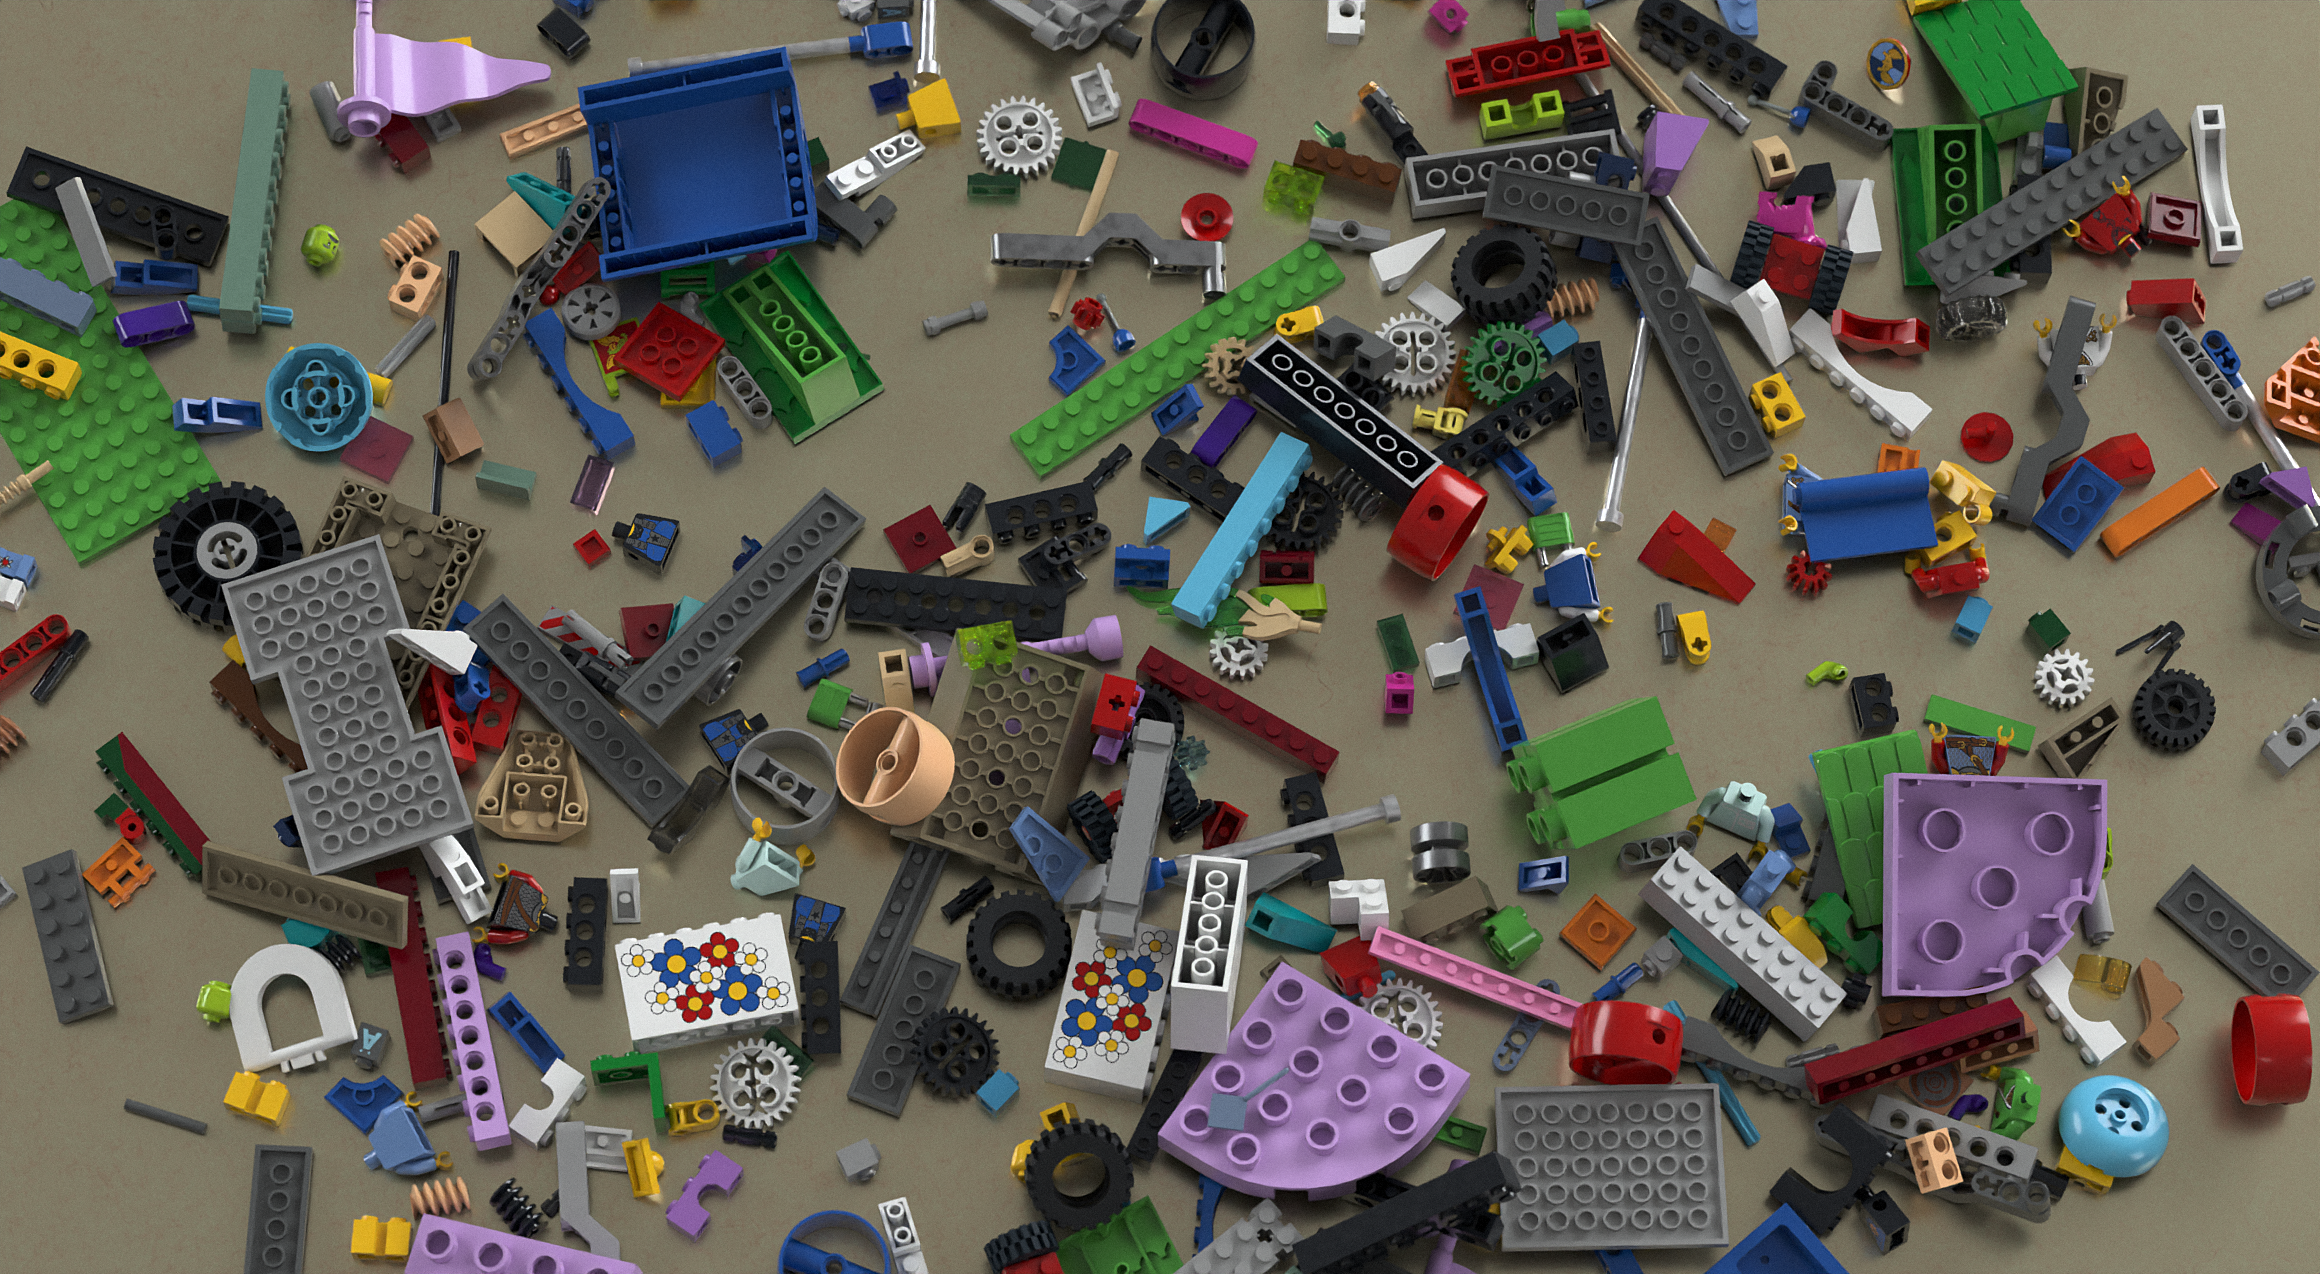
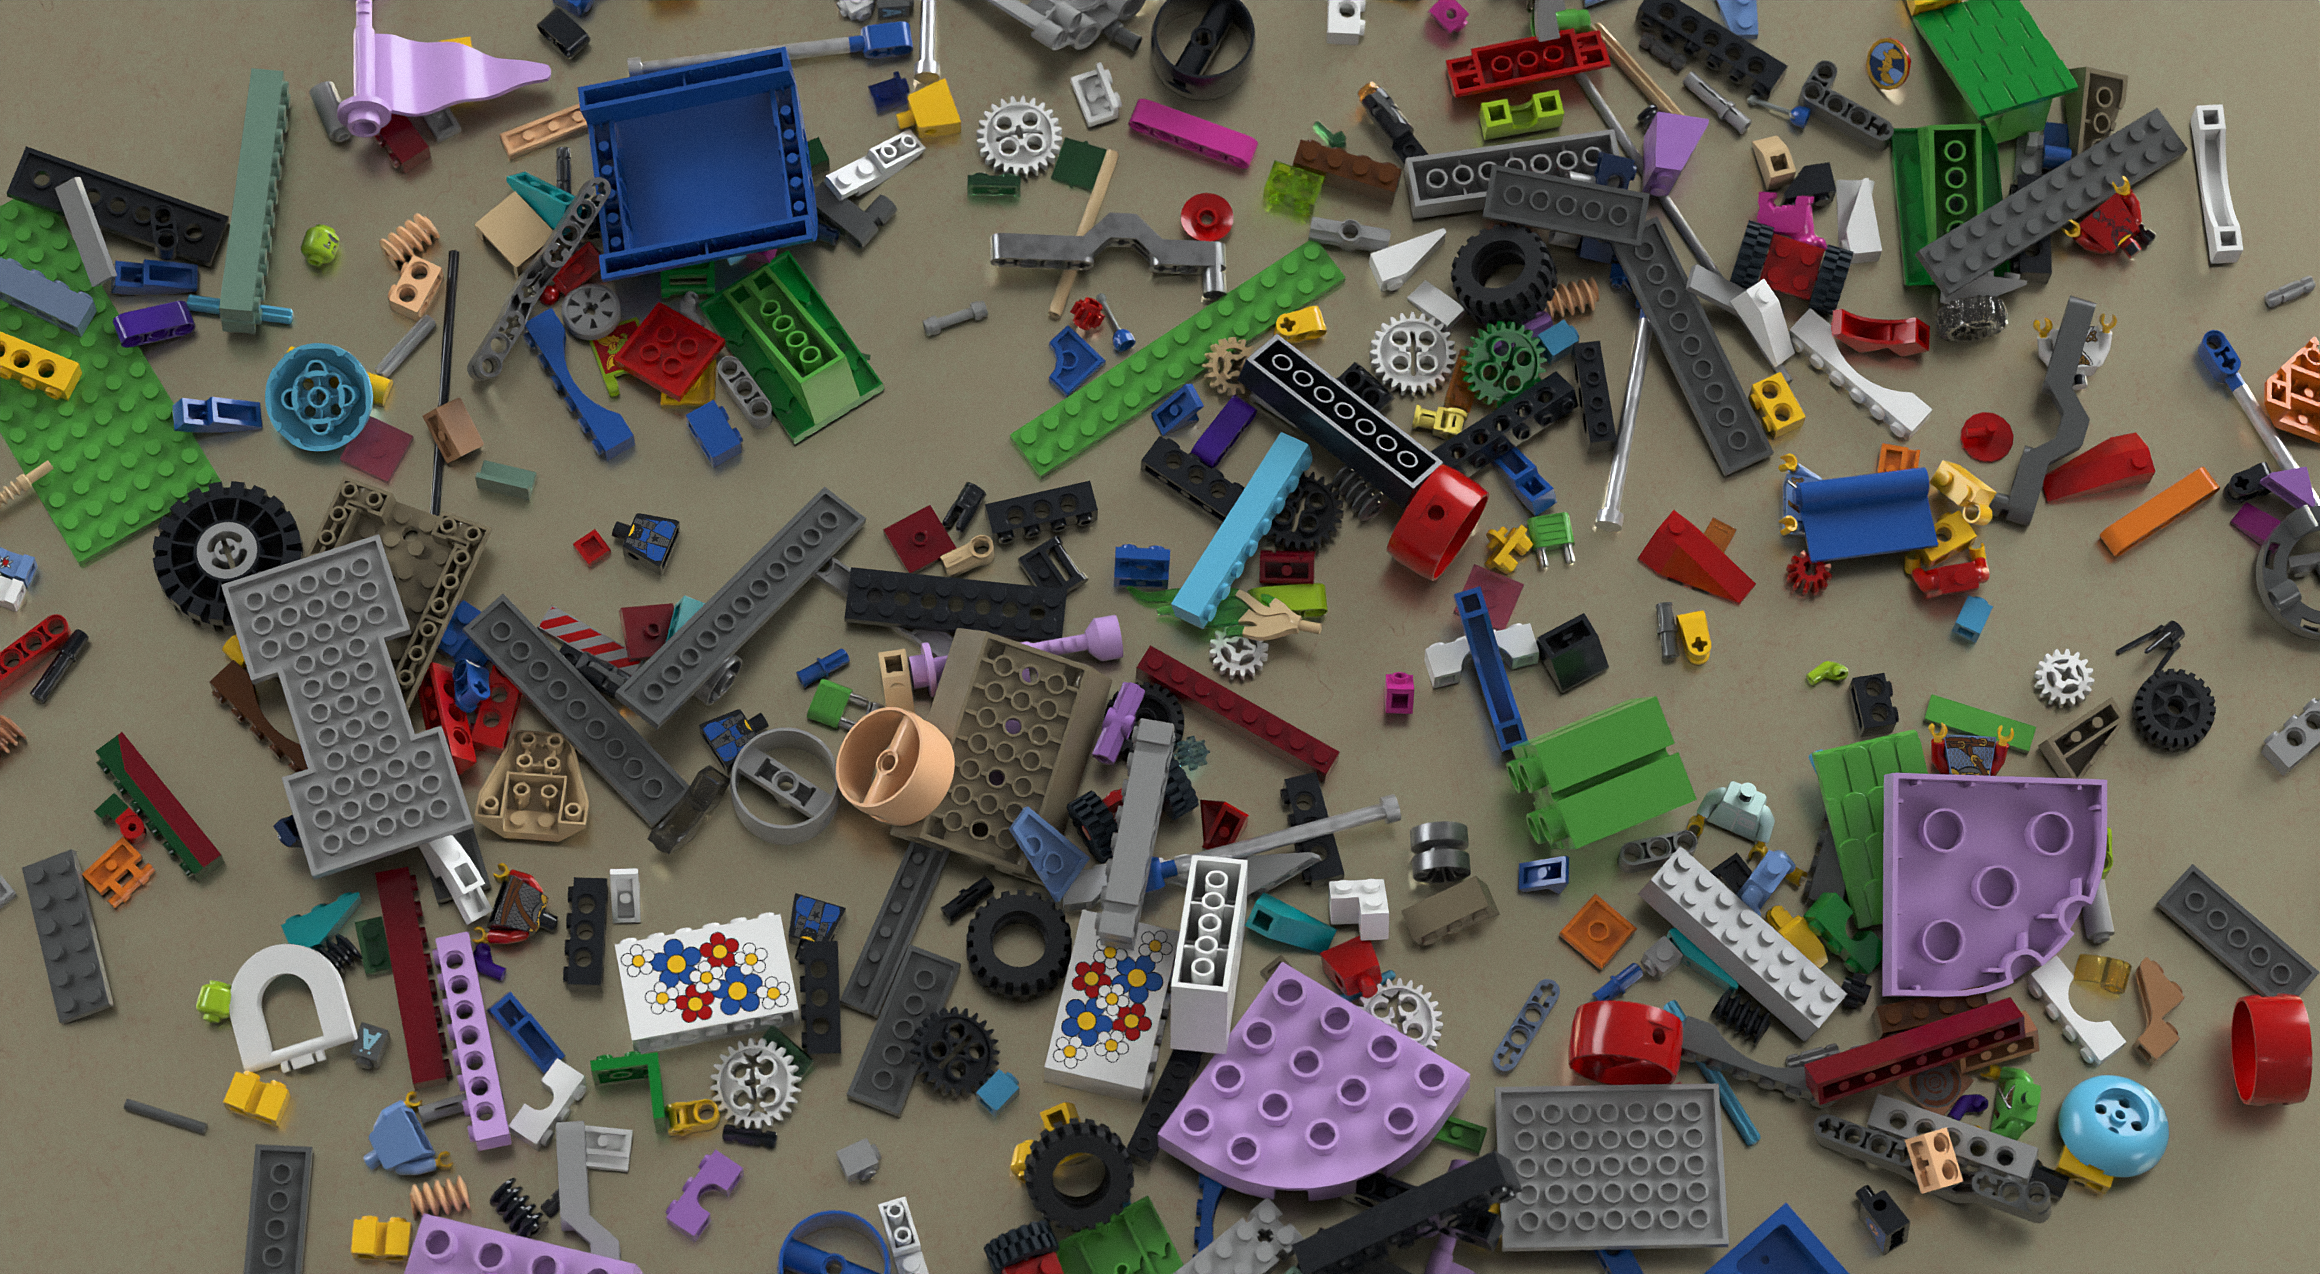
(303, 897): dark tan plate -> none
(363, 1102): blue tile -> none
(442, 648): white slope -> none
(591, 482): clear purple tile -> none
(606, 646): light grey pin -> none
(642, 1166): yellow tile -> none
(751, 547): clear blue bracket -> none
(767, 868): light aqua torso -> none
(826, 588): light grey beam -> none
(984, 638): clear neon green brick -> none
(1070, 556): black beam -> none
(1105, 719): red brick -> none
(1108, 466): black pin -> none
(1162, 516): medium azure slope -> none
(1193, 818): black axle -> none
(1229, 1111): sand blue piece -> none
(1371, 354): dark grey arch -> none
(1397, 643): clear green plate -> none
(1473, 978): bright pink plate -> none
(1511, 936): bright green brick -> none
(1573, 586): blue torso -> none
(1595, 121): black plate -> none
(1788, 831): blue slope -> none
(1867, 1151): black arch -> none
(2047, 631): dark green brick -> none
(2077, 504): blue plate -> none
(2168, 298): red slope -> none
(2174, 219): plate -> none
(2201, 385): light grey beam -> none

